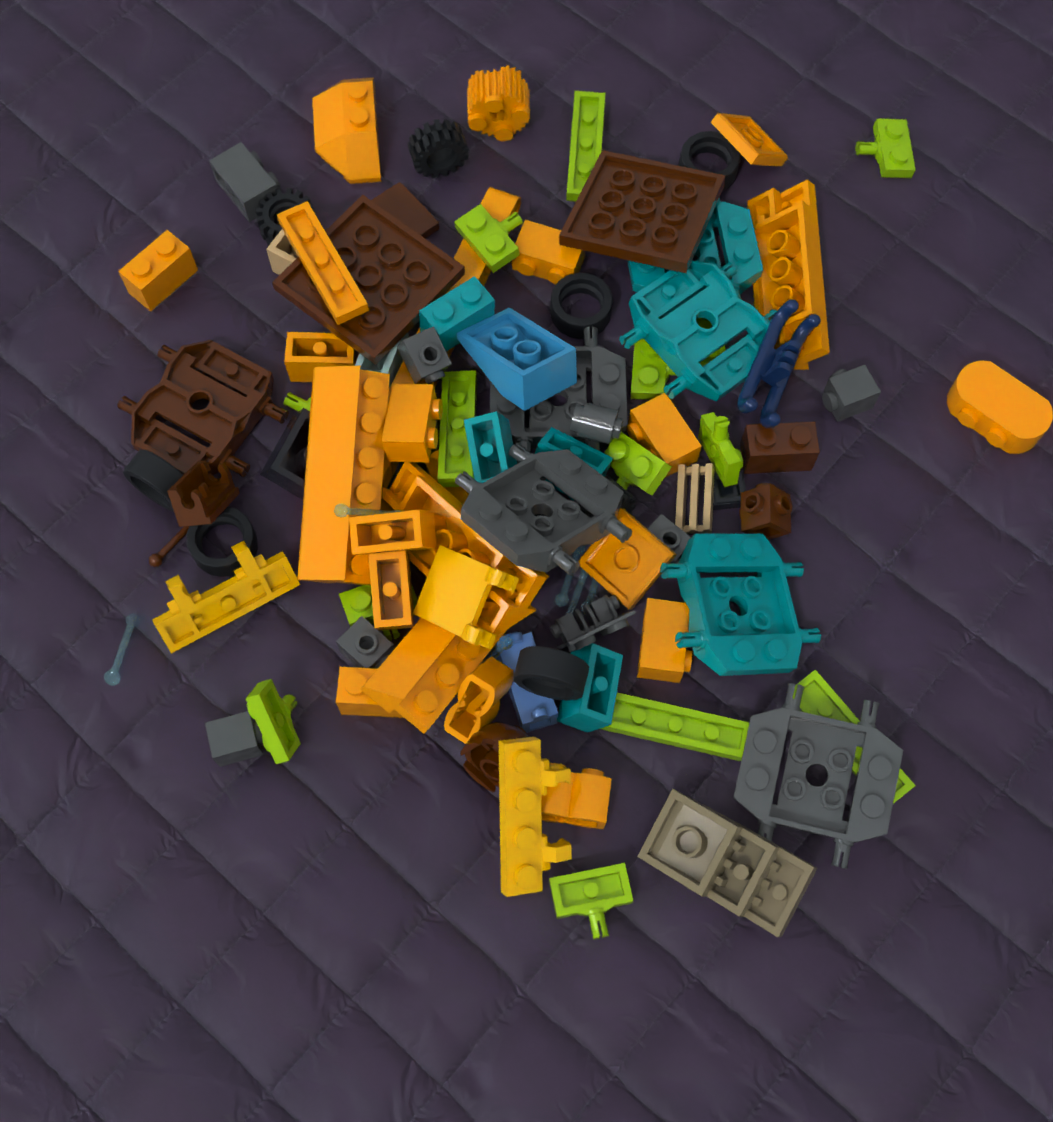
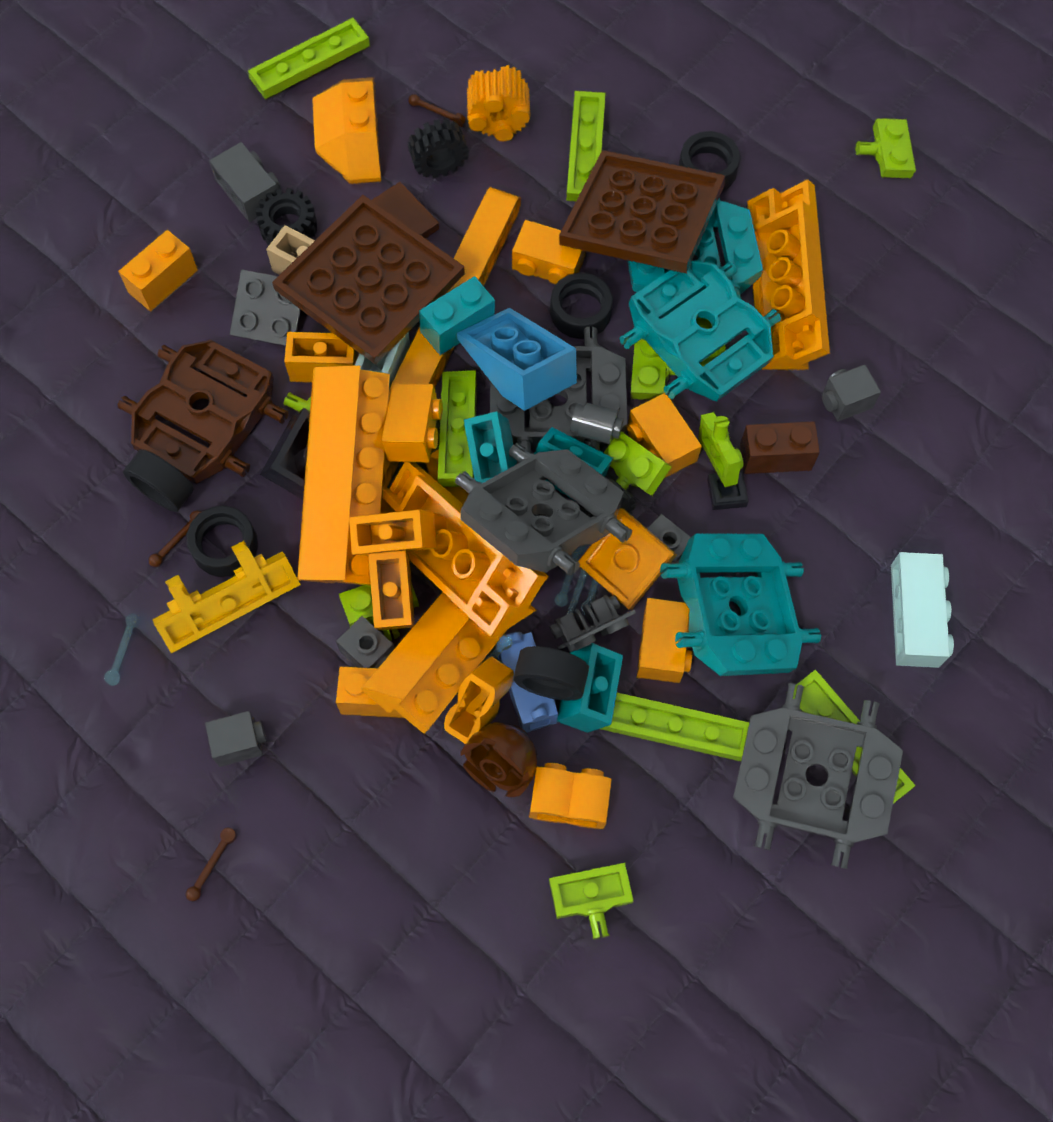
(201, 497): reddish brown hinge -> none
(227, 837): none -> reddish brown hinge
(261, 311): none -> dark grey hinge
(274, 720): lime plate -> none
(308, 58): none -> lime plate
(322, 263): light orange plate -> none
(341, 510): clear light blue hinge -> none
(414, 100): none -> reddish brown hinge
(424, 356): dark grey brick -> none
(457, 594): yellow flag -> none
(489, 236): lime plate -> none
(522, 845): yellow hinge -> none
(695, 472): tan tile -> none
(727, 863): dark tan slope -> none
(749, 139): light orange plate -> none
(766, 511): reddish brown brick -> none
(775, 365): dark blue piece -> none
(921, 610): none -> light aqua brick
(999, 407): light orange brick -> none

